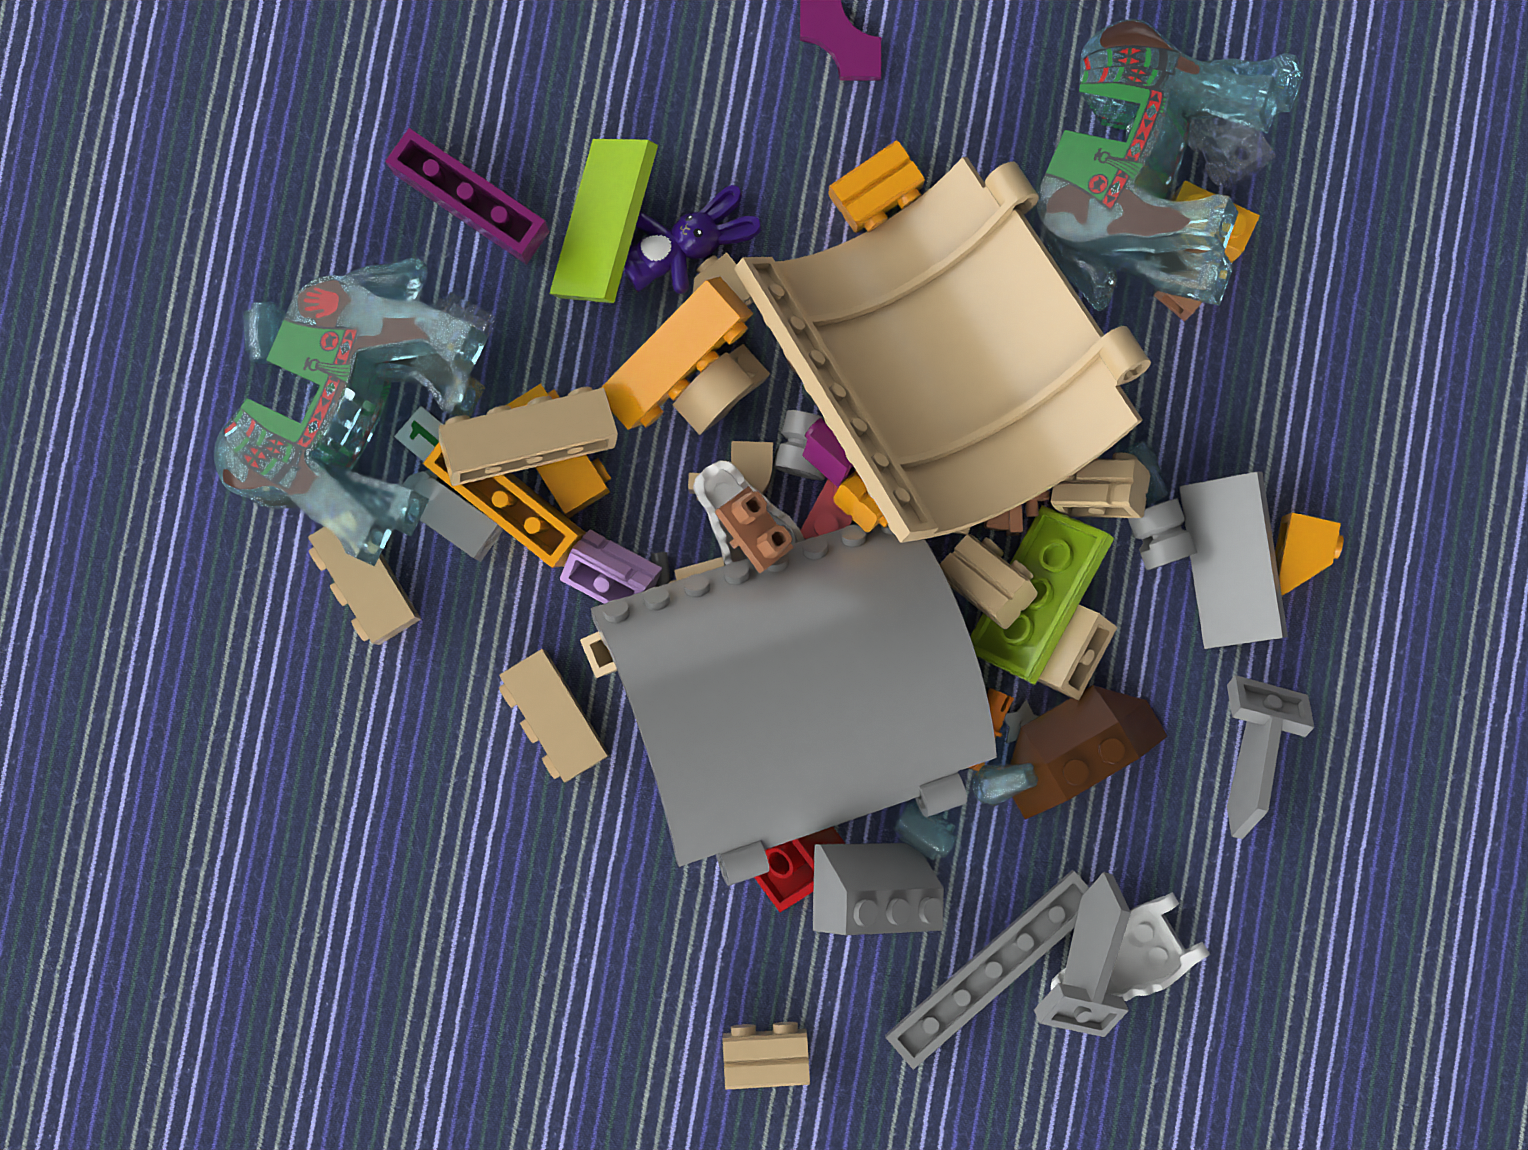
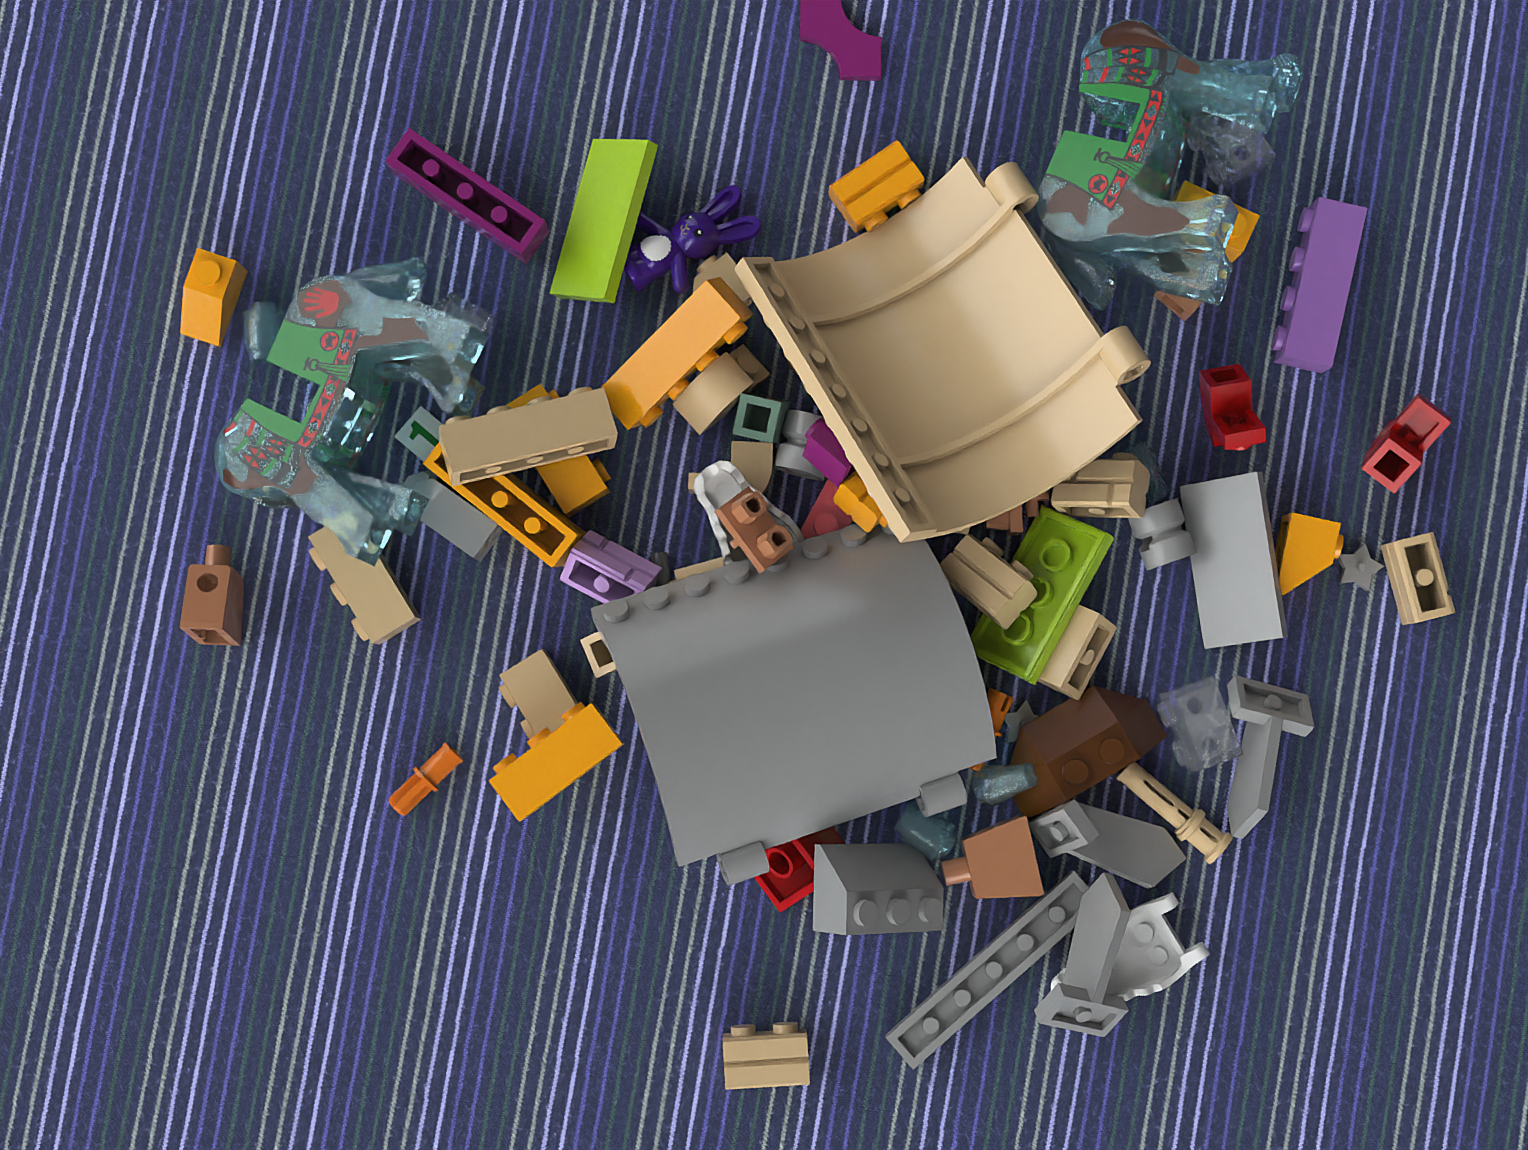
(210, 296): none -> light orange slope
(213, 600): none -> nougat torso
(425, 779): none -> orange axle
(555, 760): none -> light orange brick
(760, 417): none -> sand green brick
(997, 861): none -> nougat torso
(1108, 840): none -> light grey piece
(1189, 823): none -> tan pin
(1199, 724): none -> clear brick
(1229, 408): none -> red brick
(1319, 285): none -> medium lavender brick
(1358, 567): none -> light grey piece
(1402, 442): none -> red brick
(1417, 578): none -> tan brick

